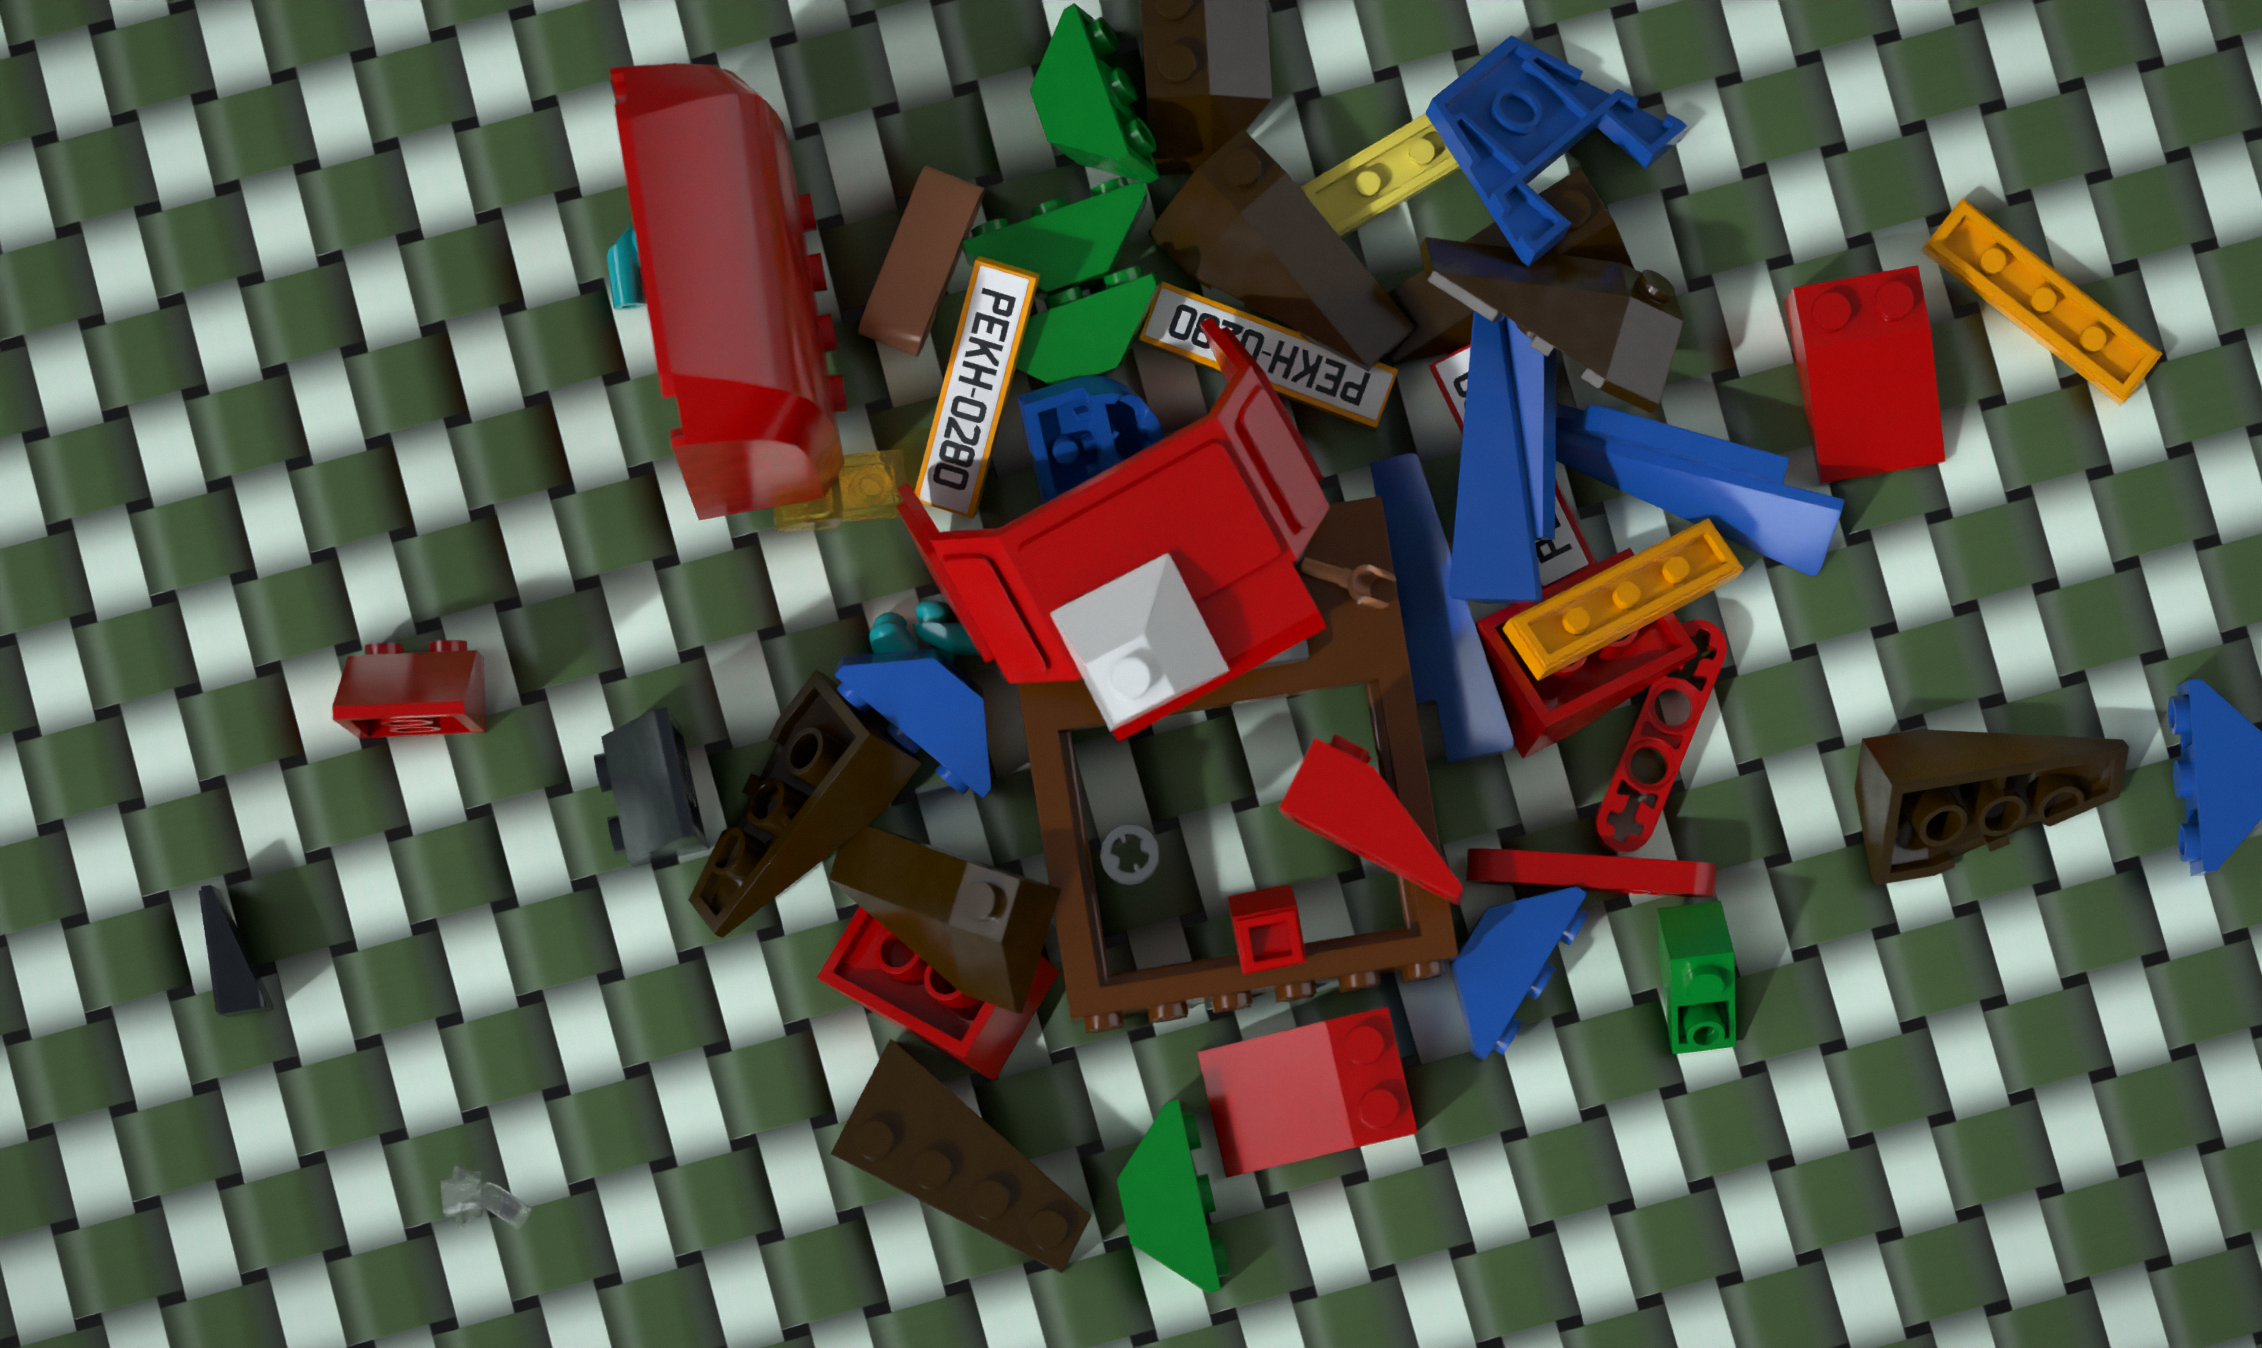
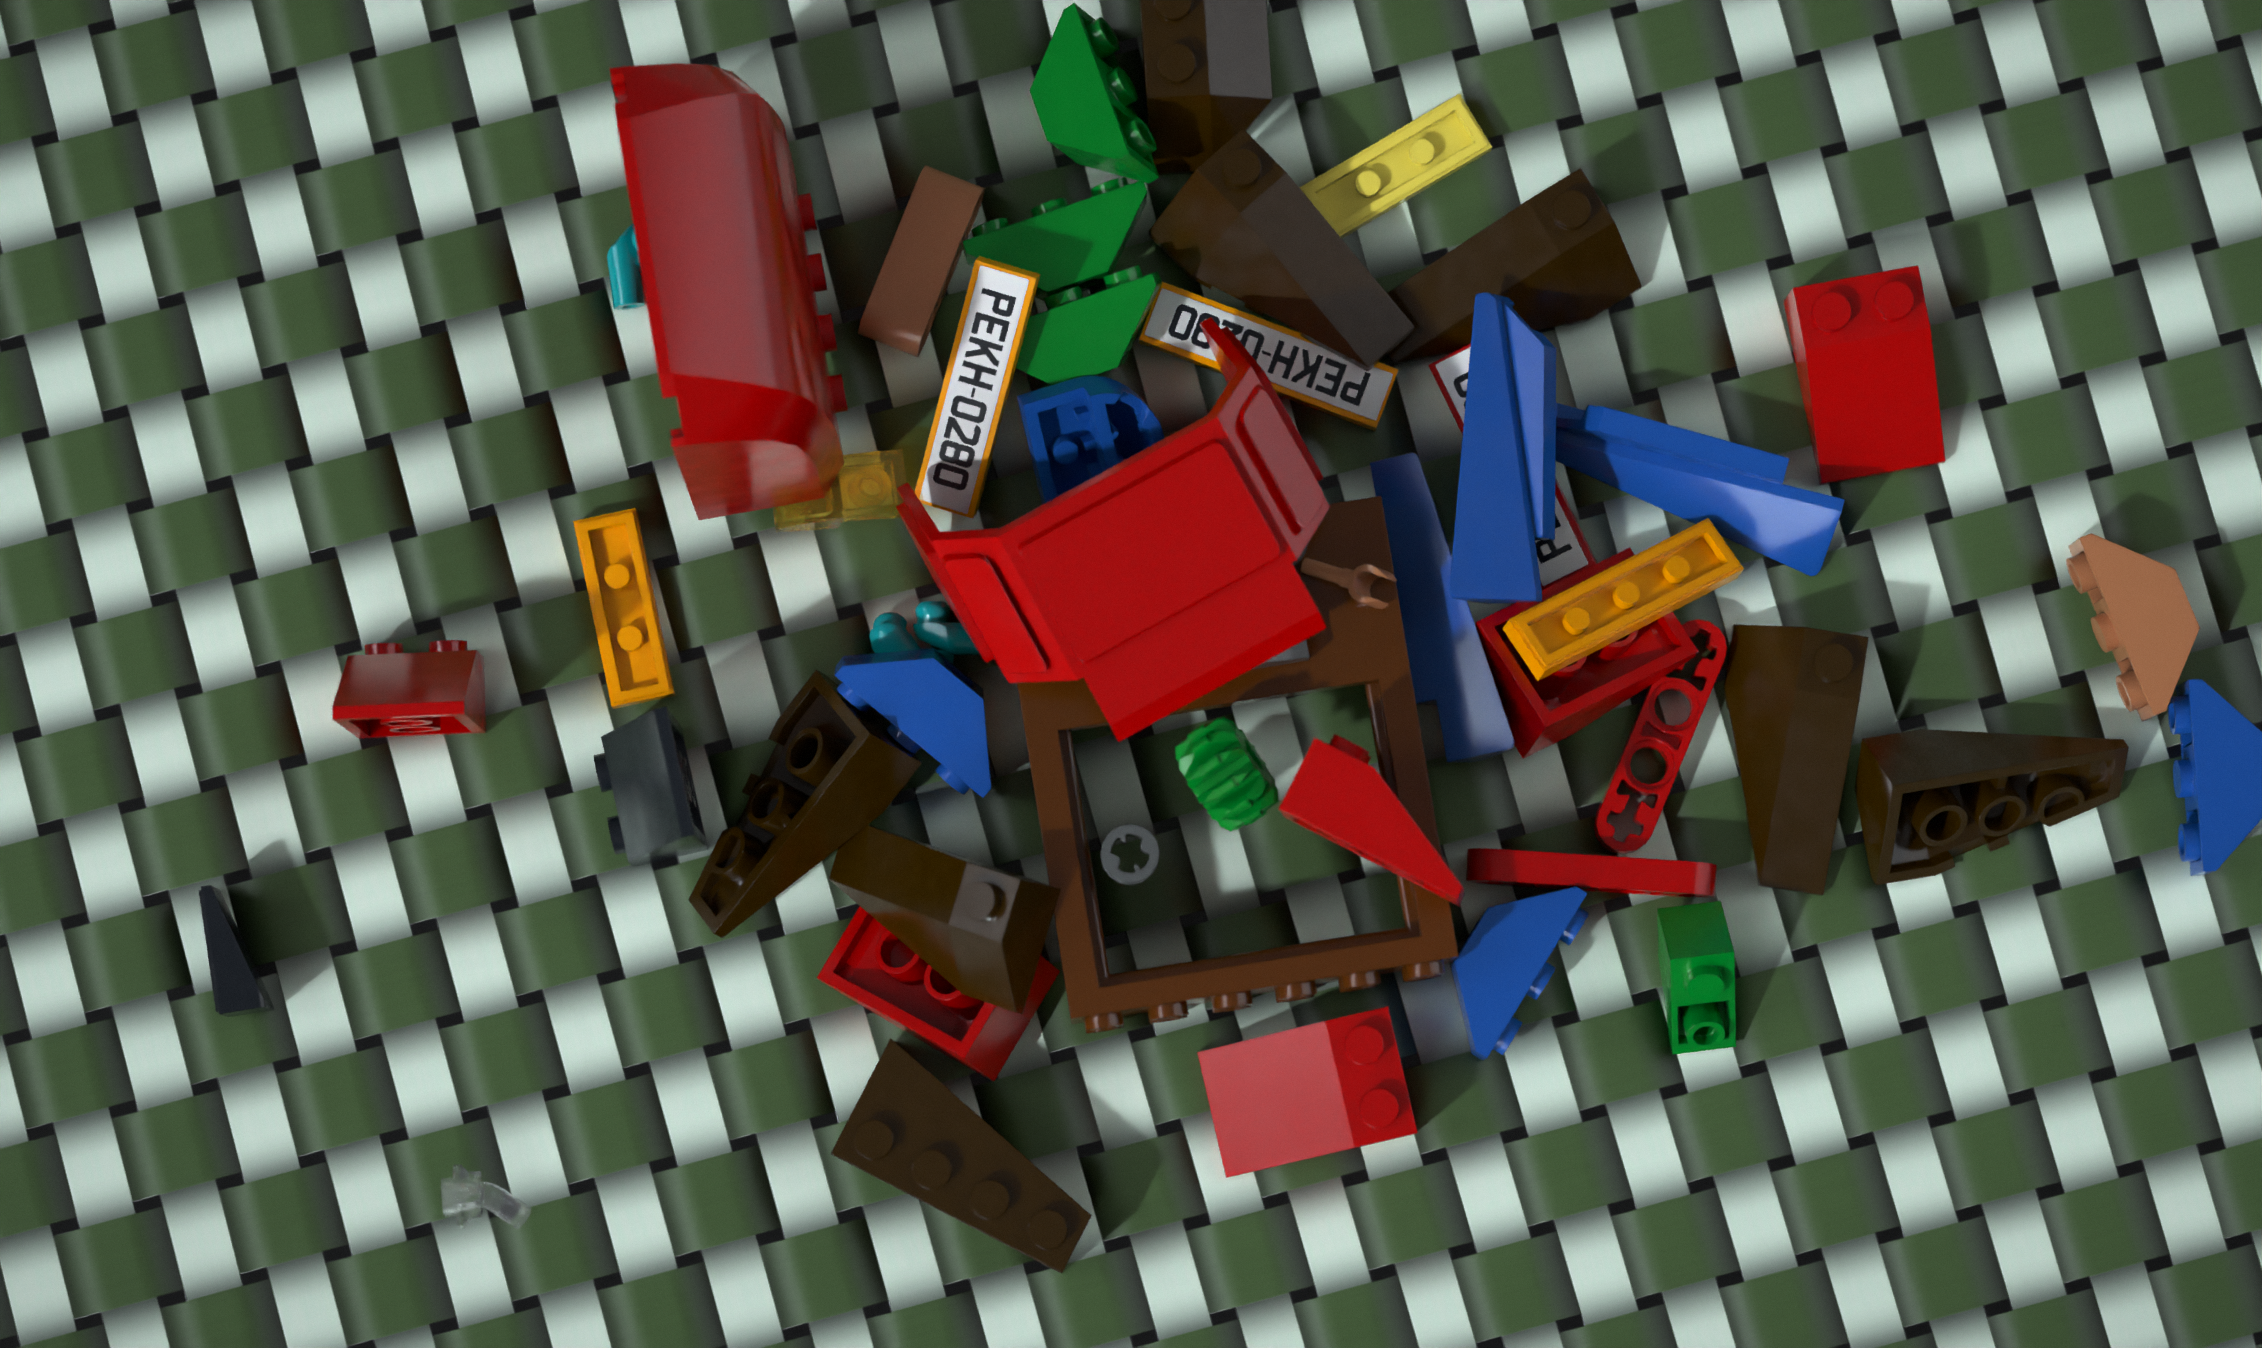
(624, 608): none -> light orange tile
(1139, 642): white slope -> none
(1168, 1202): green slope -> none
(1226, 774): none -> green gear
(1267, 929): red slope -> none
(1522, 114): blue wing -> none
(1590, 309): dark brown wedge -> none
(1793, 729): none -> dark brown wedge
(2041, 302): light orange tile -> none
(2138, 618): none -> nougat slope

